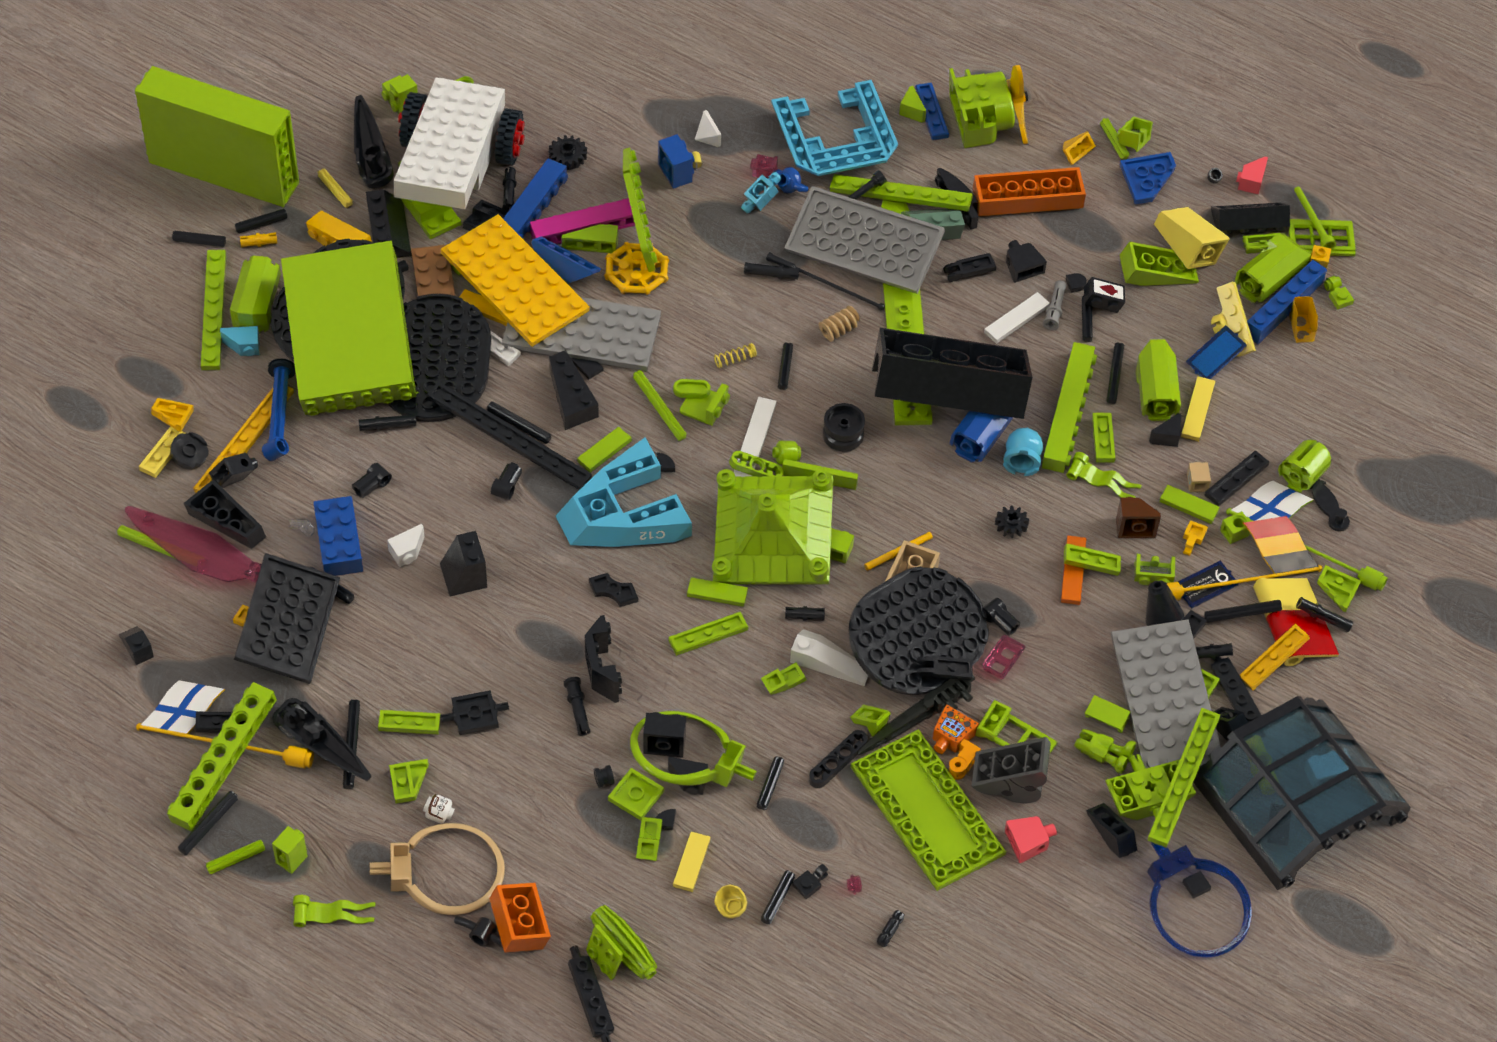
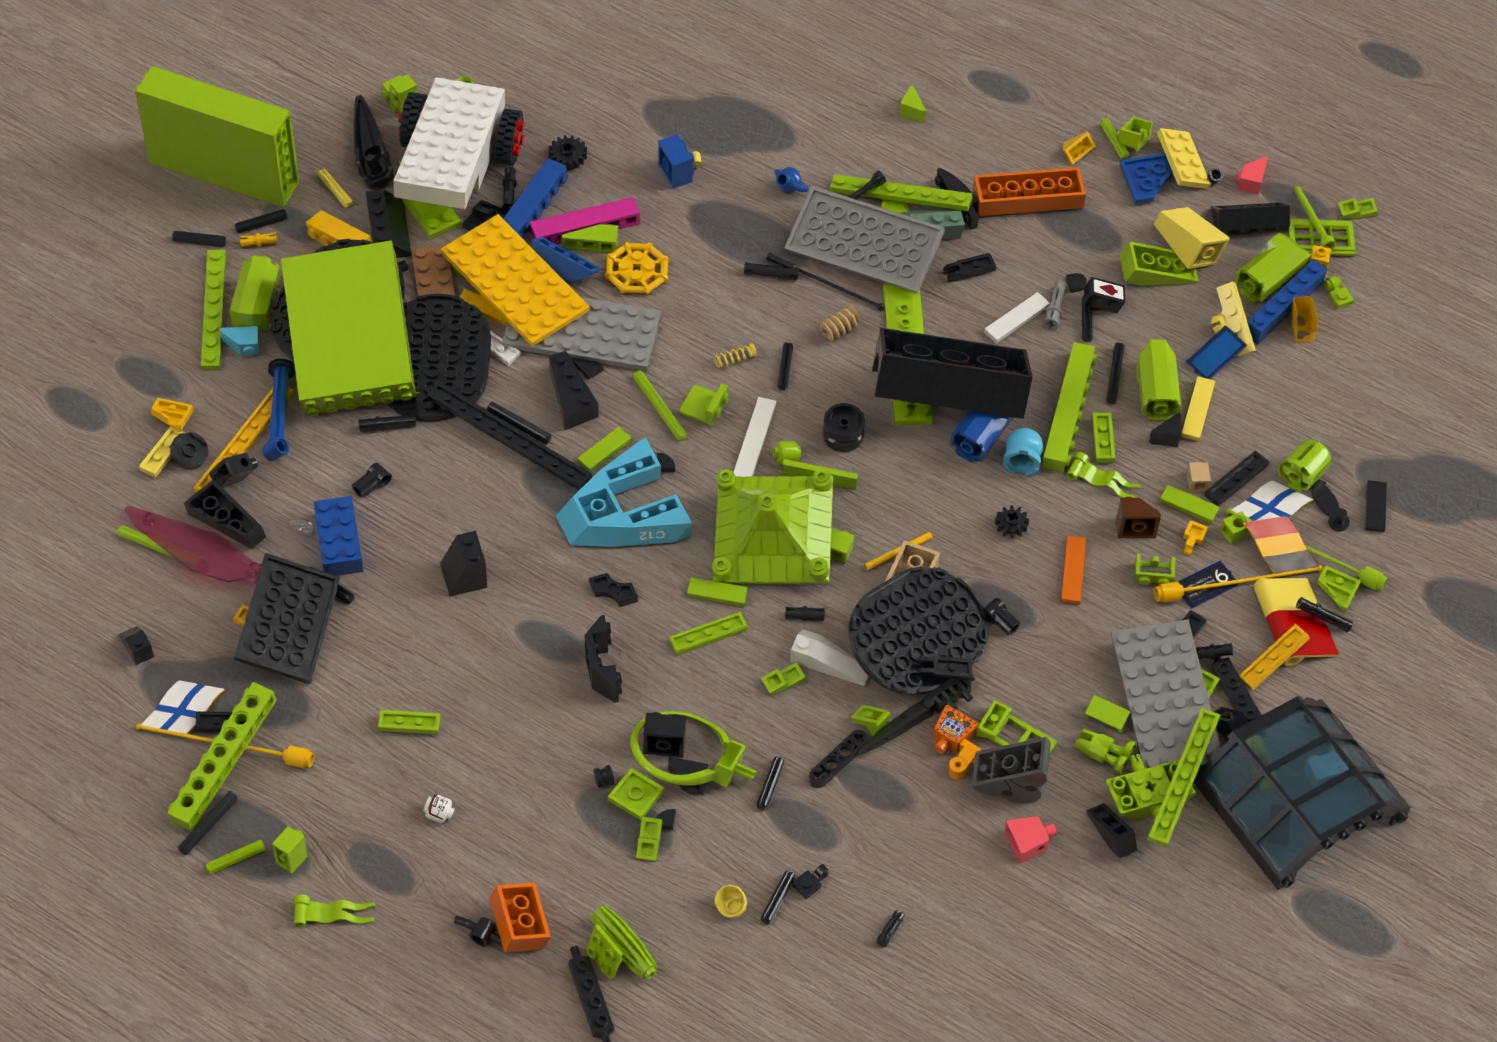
(311, 729): black piece -> none
(351, 738): black axle -> none
(401, 877): tan brick -> none
(406, 545): white slope -> none
(407, 779): lime wing -> none
(475, 712): black plate -> none
(505, 485): black piece -> none
(575, 698): black pin -> none
(633, 182): lime wing -> none
(691, 388): lime tile -> none
(691, 861): light yellow tile -> none
(708, 131): white slope -> none
(744, 457): lime beam -> none
(758, 186): medium azure piece -> none
(763, 165): clear pink brick -> none
(854, 884): clear pink plate -> none
(873, 145): medium azure slope -> none
(928, 809): lime tile -> none
(934, 116): blue tile -> none
(987, 105): lime brick -> none
(995, 656): clear pink piece -> none
(1024, 261): black torso -> none
(1092, 559): lime plate -> none
(1162, 605): black cone -> none
(1177, 861): clear blue brick -> none
(1183, 158): none -> light yellow plate
(1196, 884): black tile -> none
(1243, 611): black axle -> none
(1257, 247): lime tile -> none
(1355, 210): none -> lime slope
(1375, 506): none -> black tile

